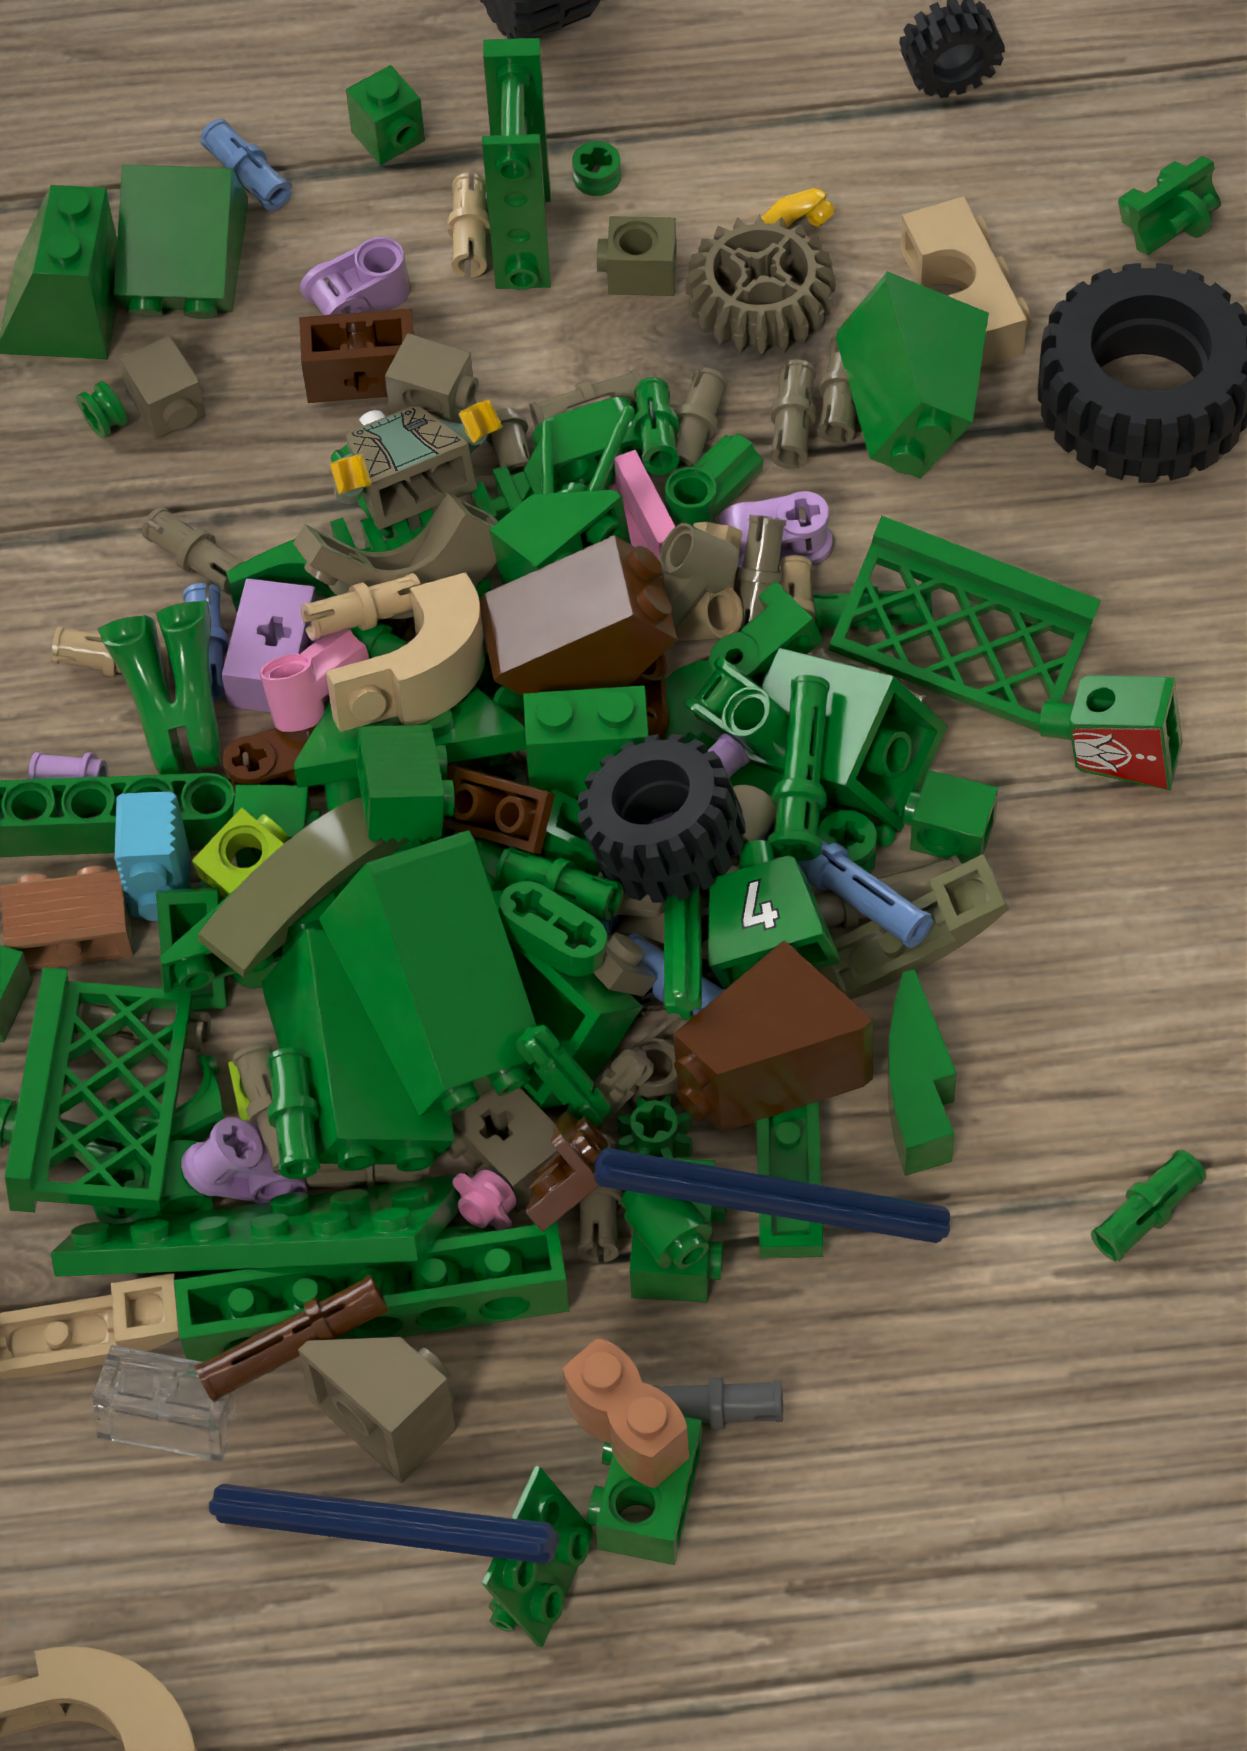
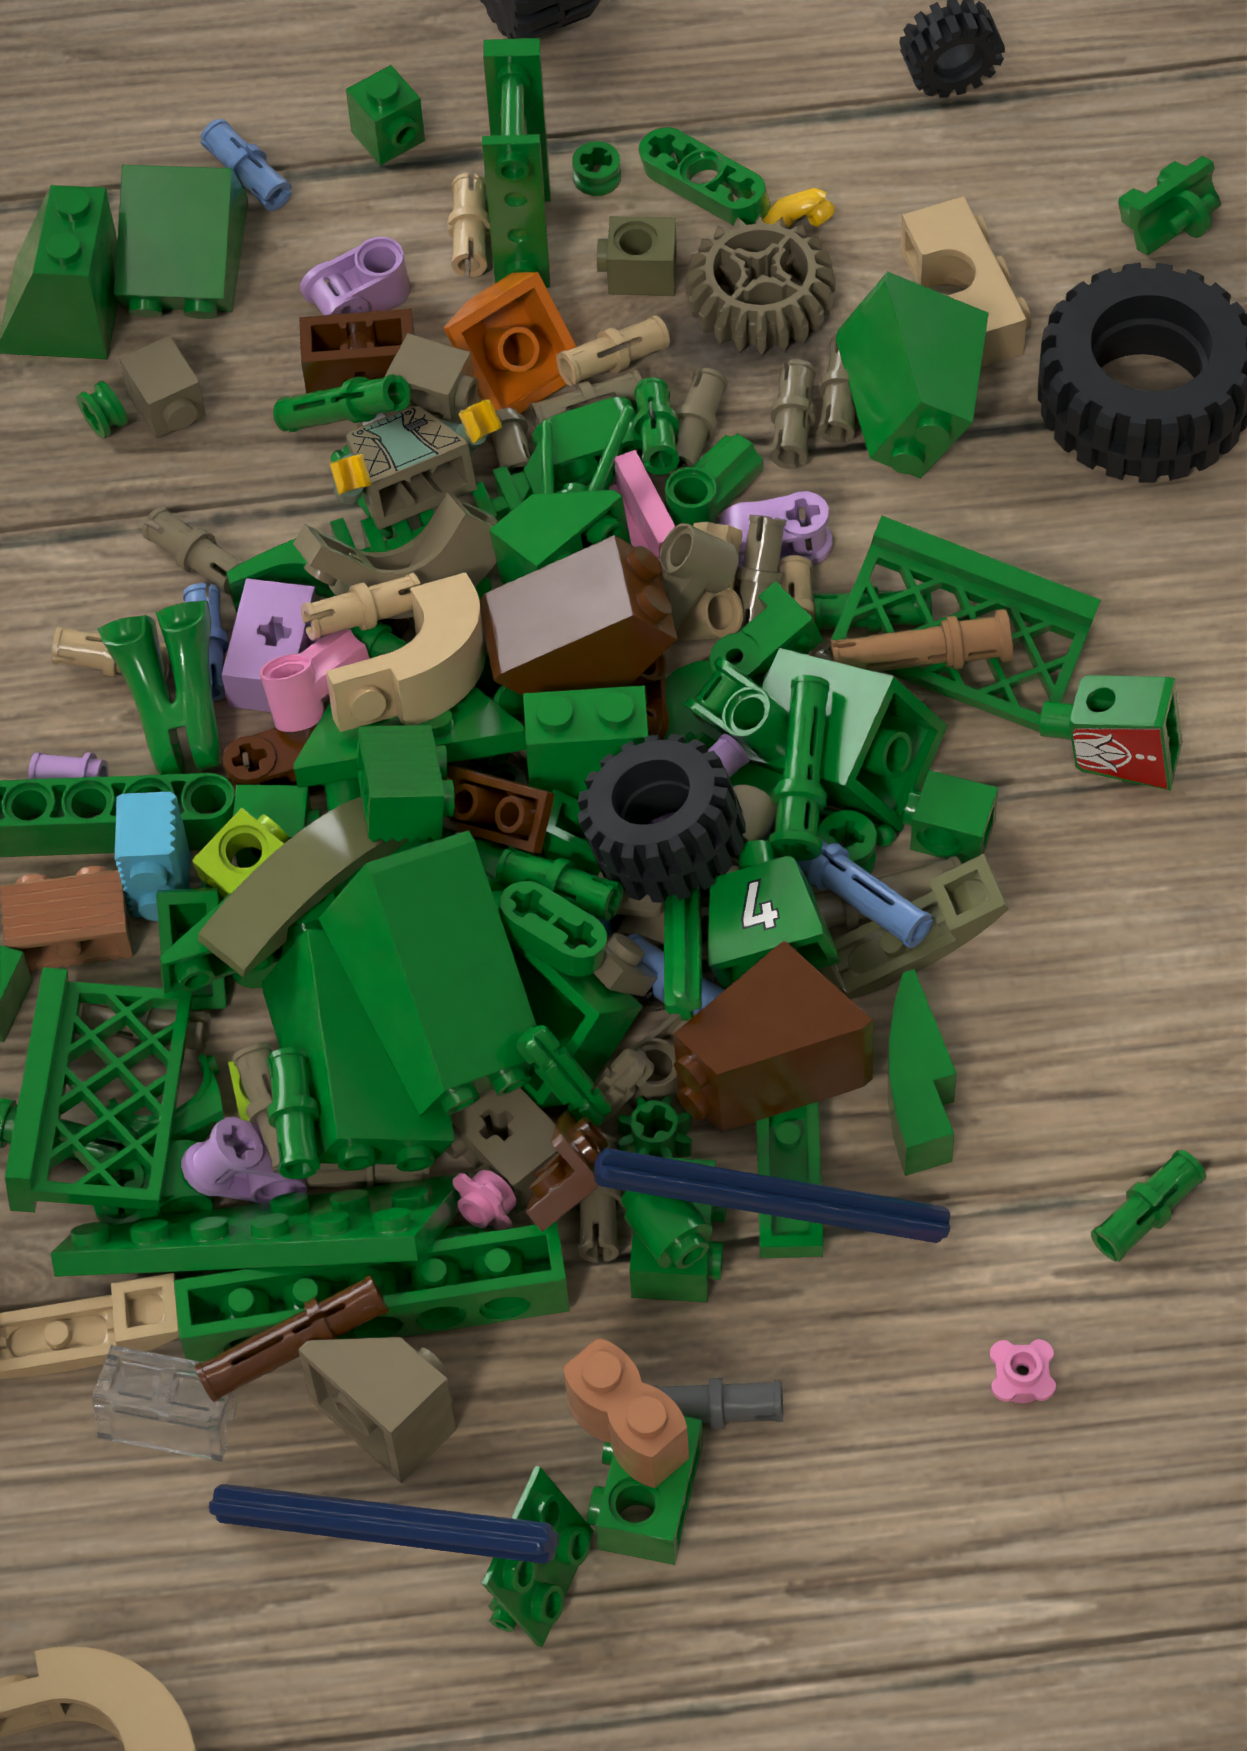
(355, 401): none -> green pin
(512, 341): none -> orange slope
(642, 340): none -> tan pin
(695, 157): none -> green beam
(949, 644): none -> medium nougat pin
(1022, 1388): none -> bright pink plate

